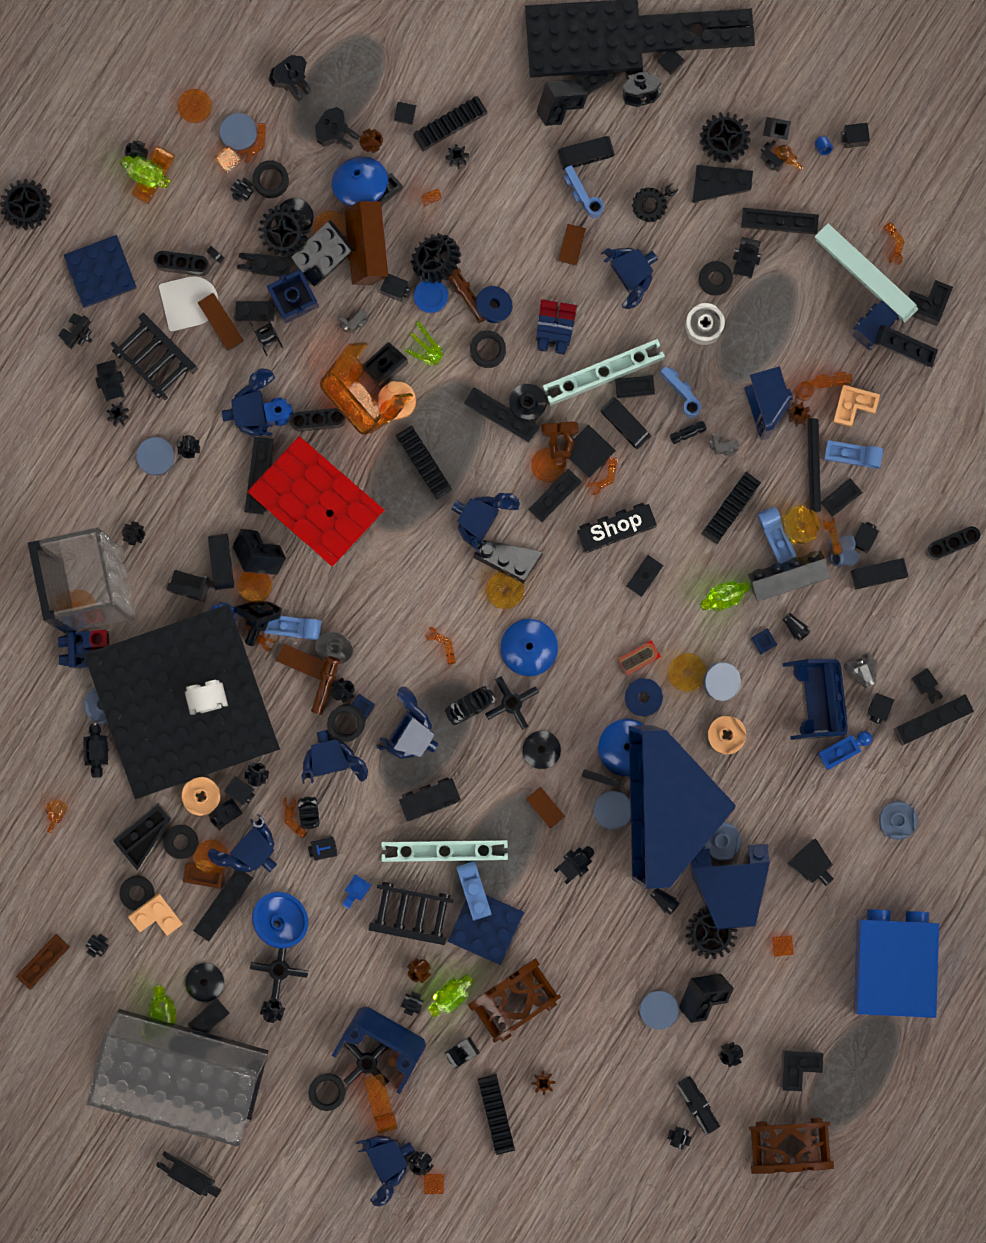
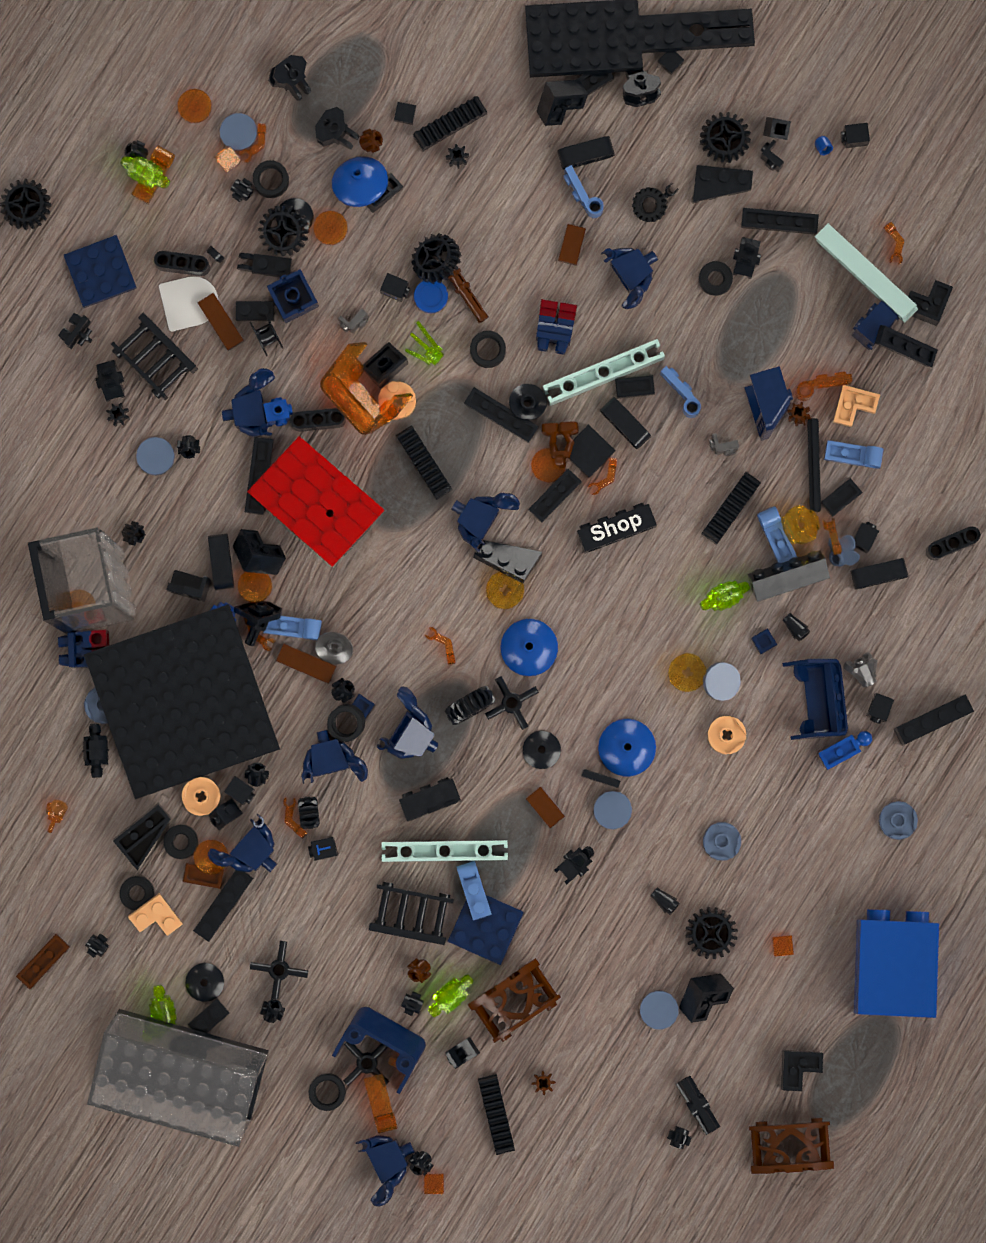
(189, 1176): black hinge -> none
(206, 697): white brick -> none
(287, 913): blue dish -> none
(322, 253): plate -> none
(329, 675): reddish brown pin -> none
(357, 889): blue plate -> none
(367, 238): reddish brown brick -> none
(431, 197): clear orange tile -> none
(495, 294): dark blue tile -> none
(639, 658): tile -> none
(644, 576): black plate -> none
(652, 689): dark blue tile -> none
(671, 807): dark blue slope -> none
(688, 432): black axle -> none
(694, 326): white brick -> none
(731, 1054): black gear -> none
(732, 891): dark blue wedge -> none
(785, 153): clear orange piece -> none
(812, 863): black torso -> none
(925, 683): black plate -> none

